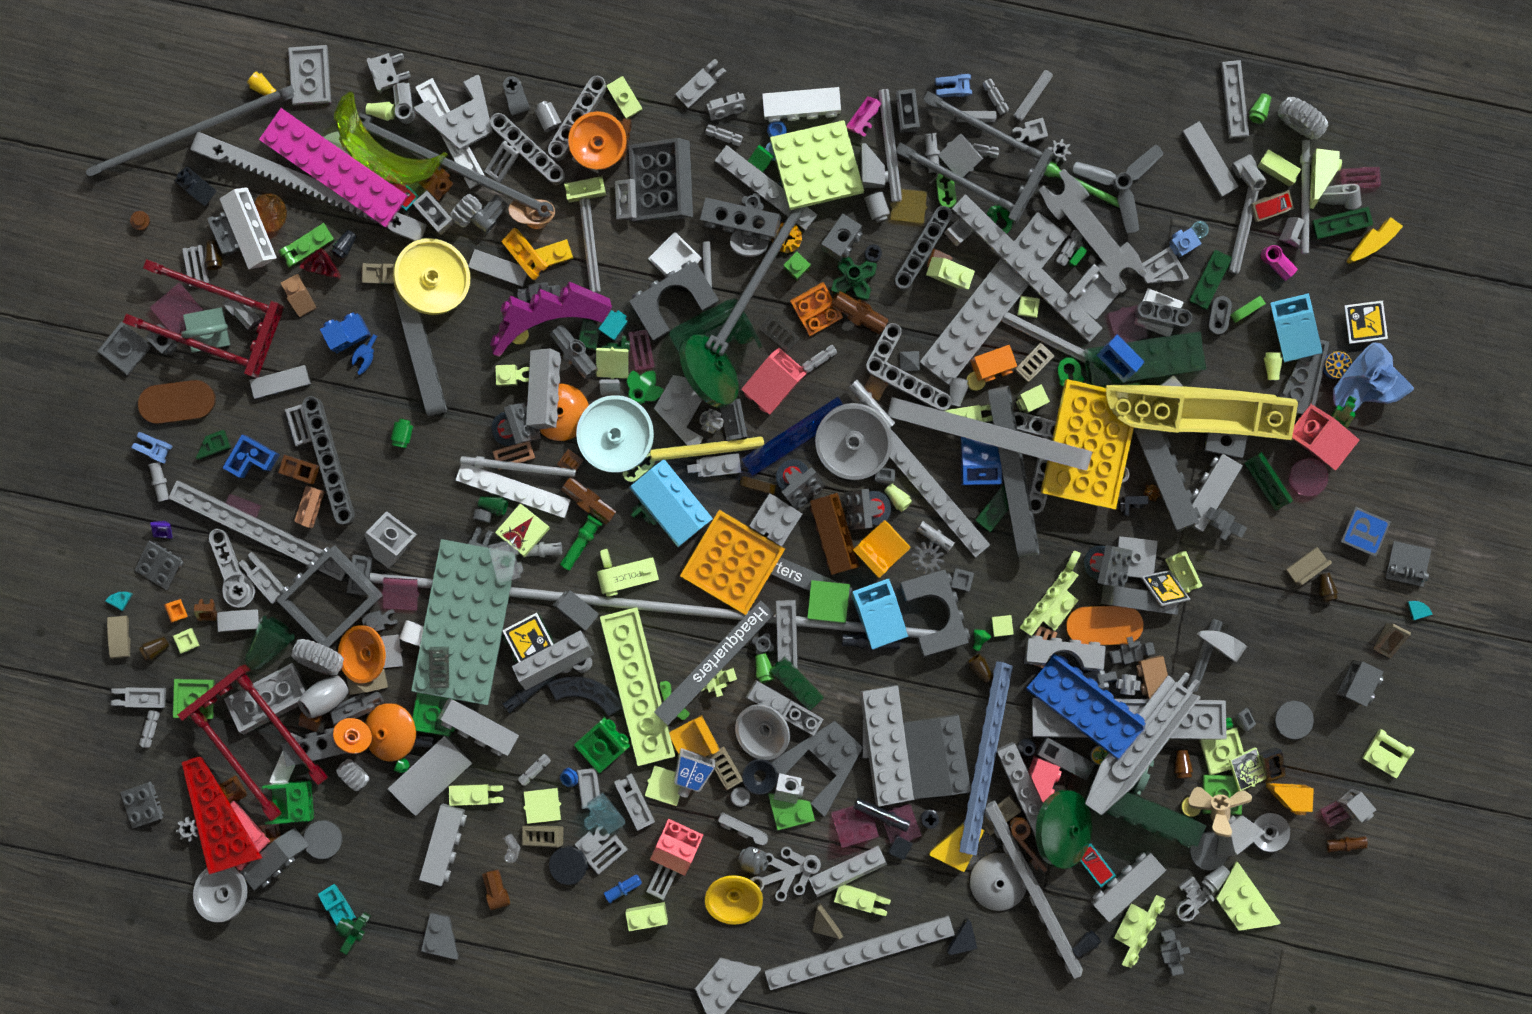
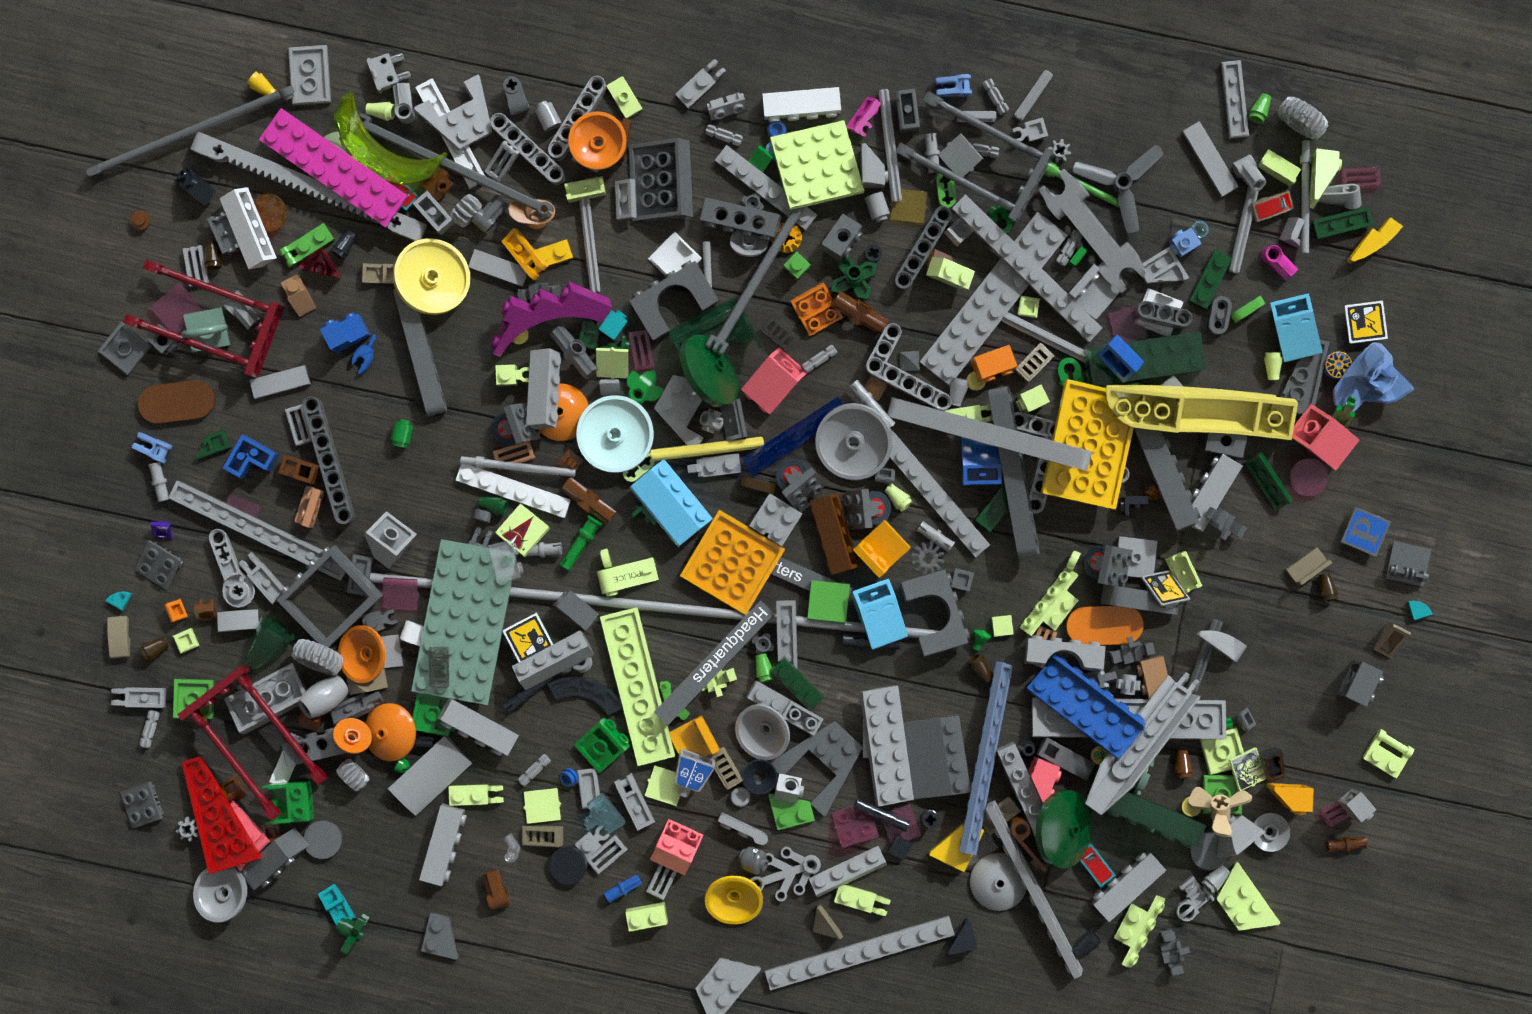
(1294, 719): dark grey tile -> none

